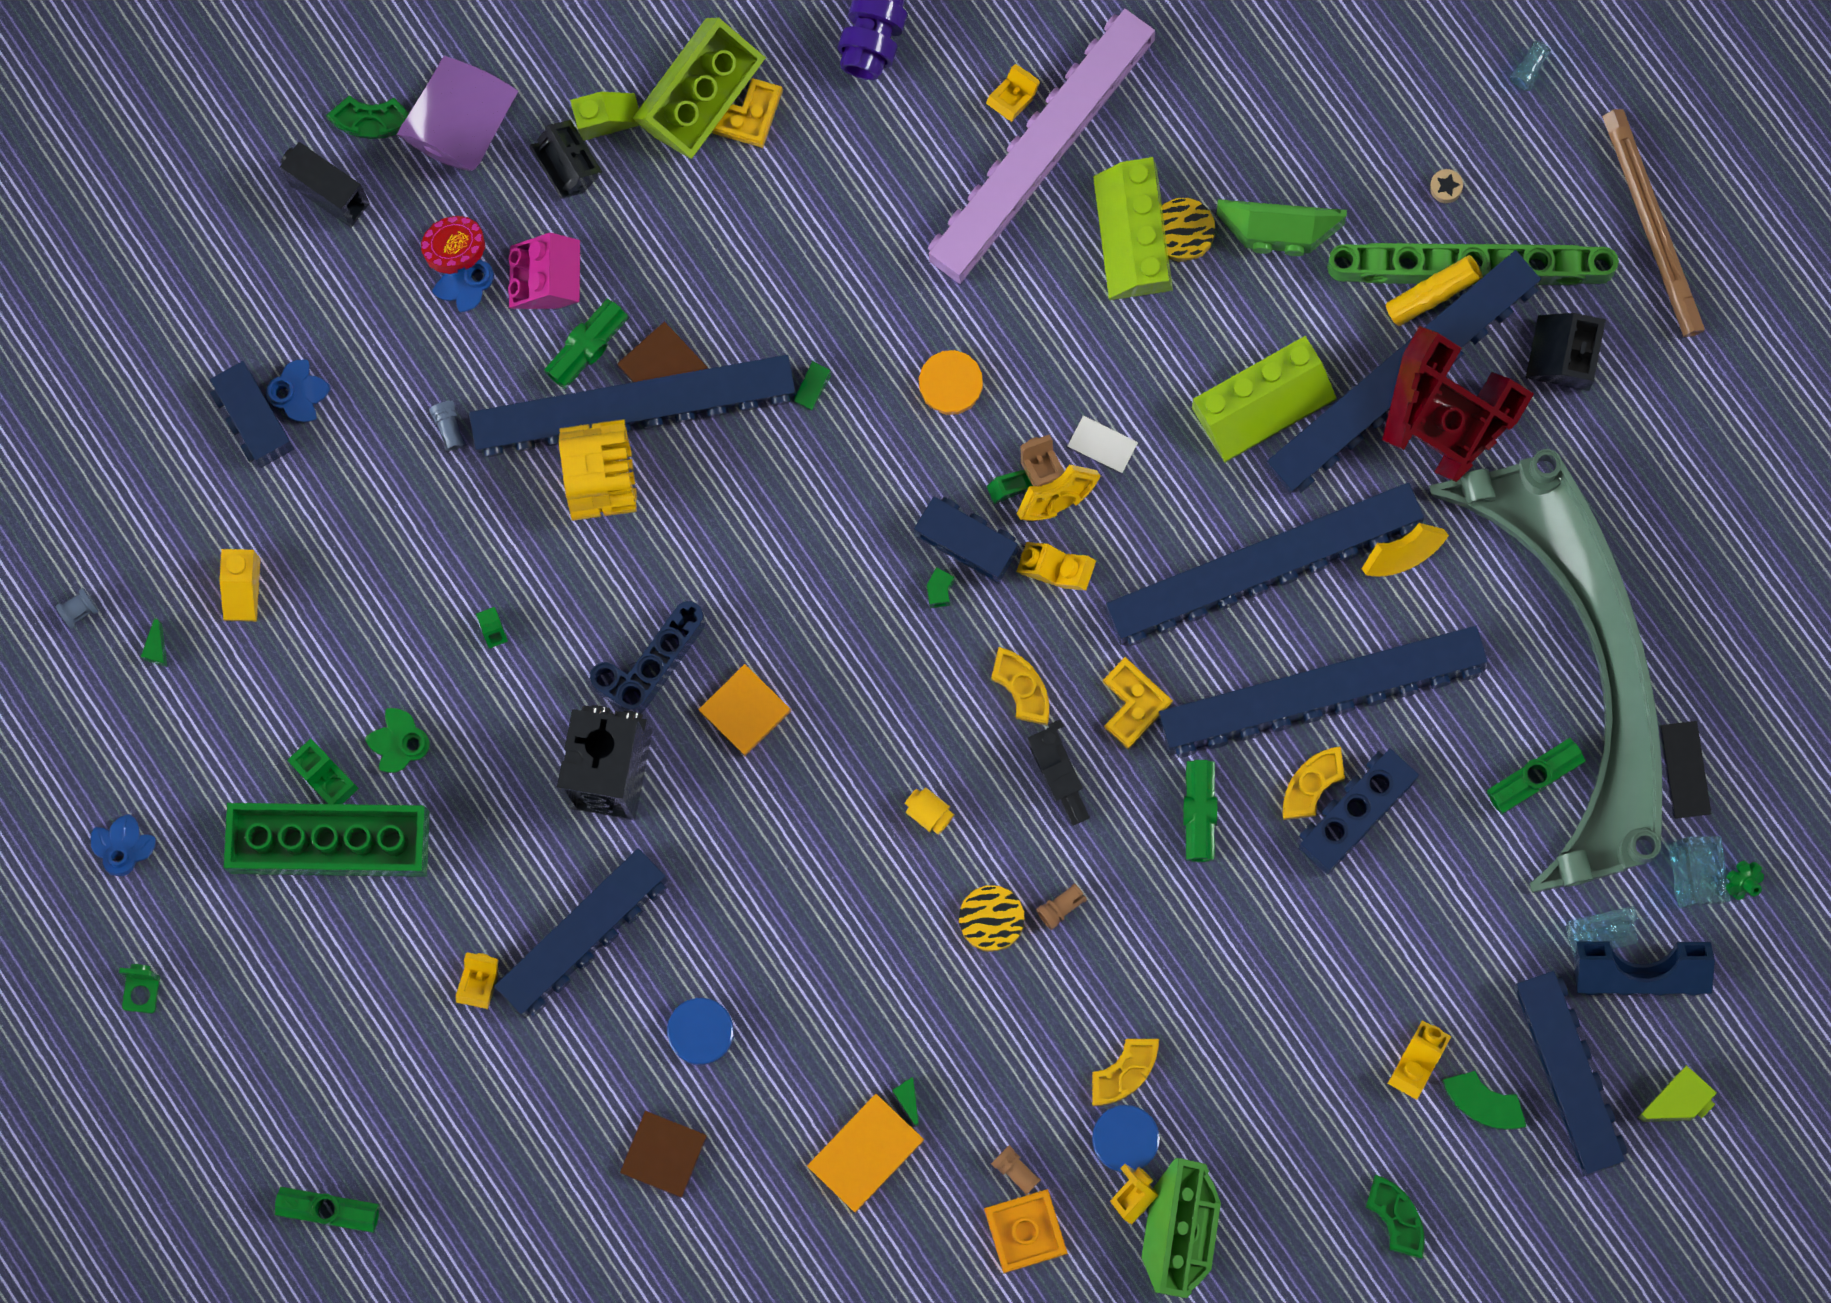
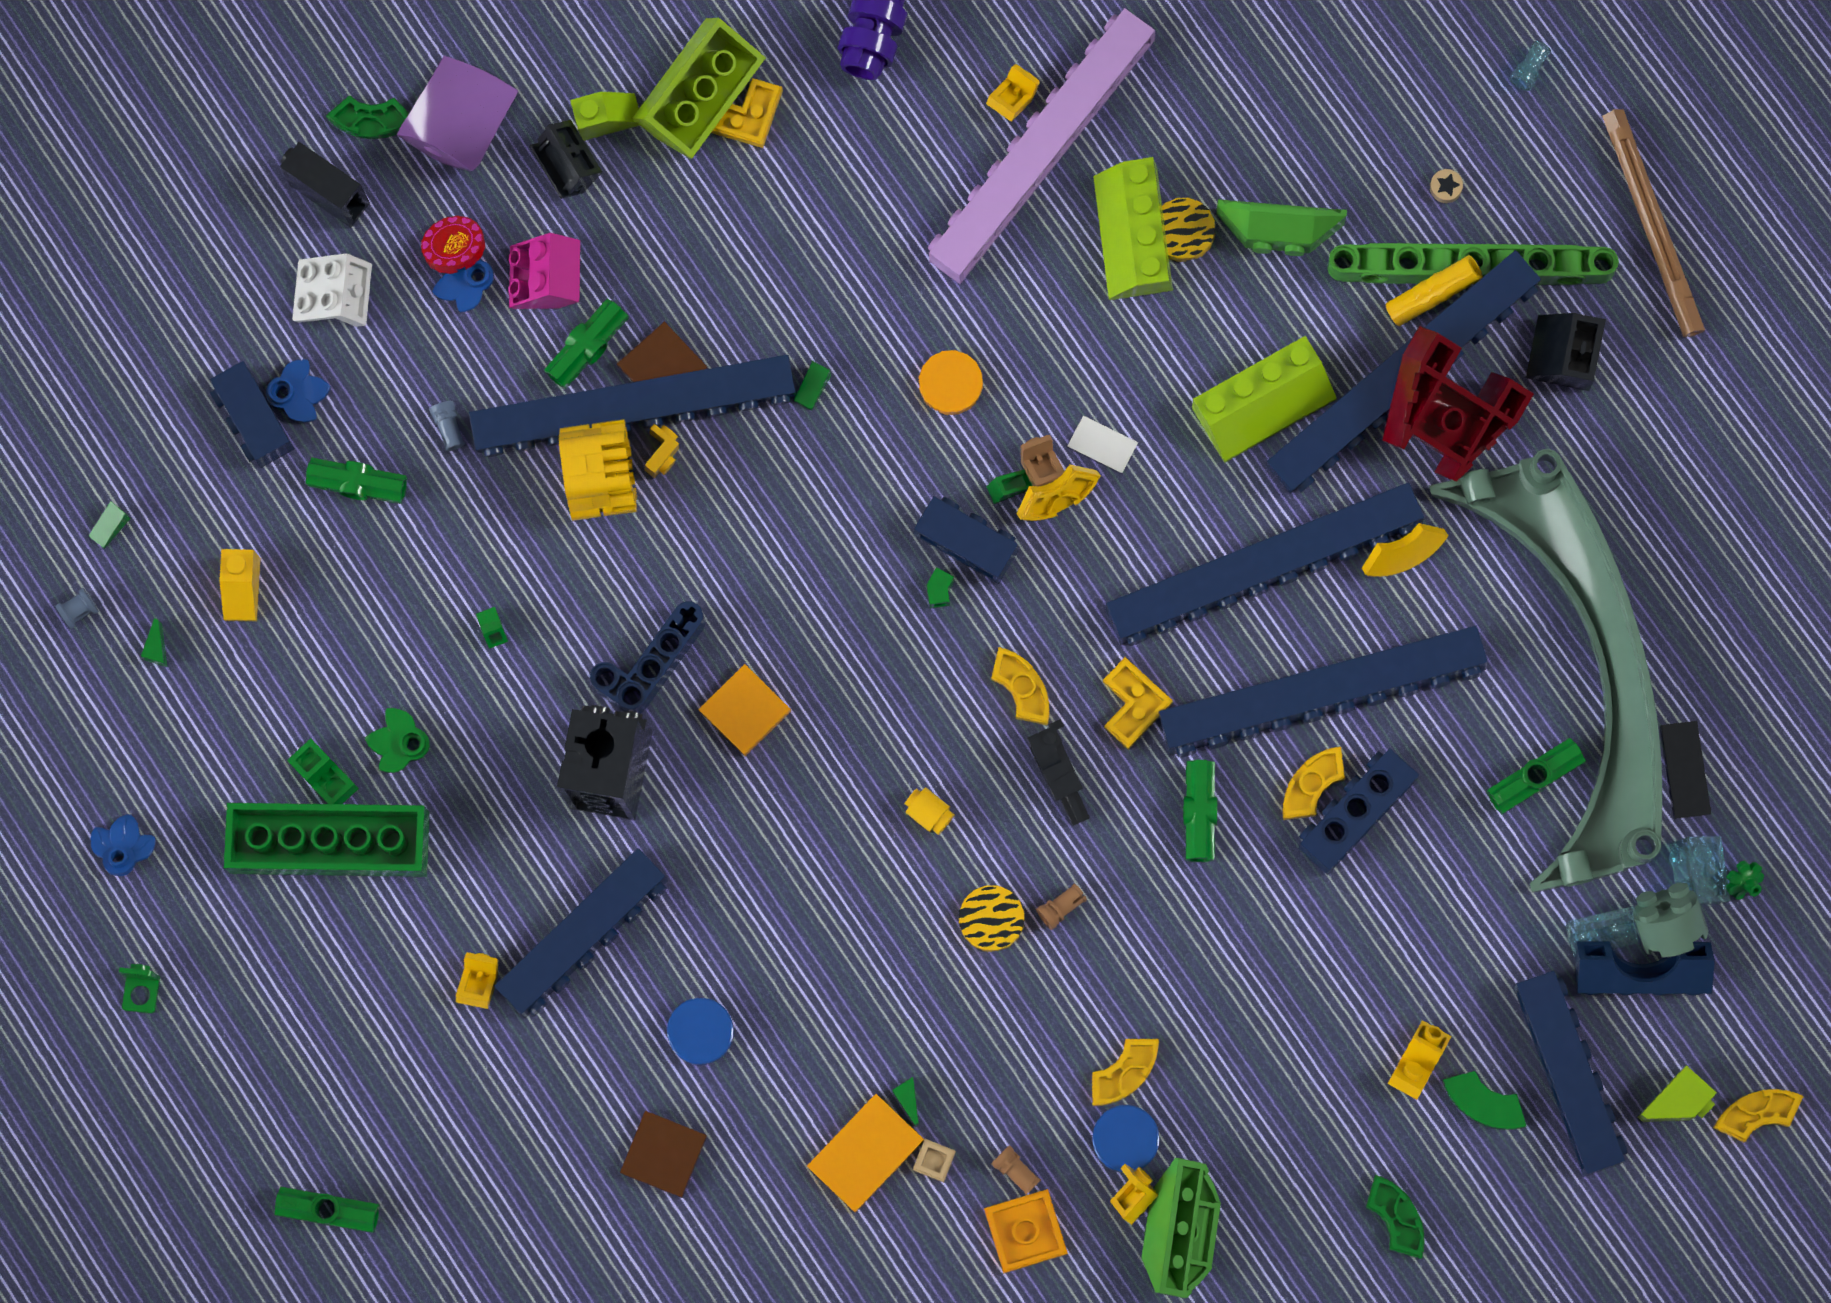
(109, 525): none -> piece
(332, 289): none -> white bracket
(356, 480): none -> green piece
(663, 458): none -> yellow bracket
(934, 1160): none -> tan tile
(1056, 567): yellow slope -> none
(1670, 920): none -> sand green brick
(1756, 1110): none -> yellow tile

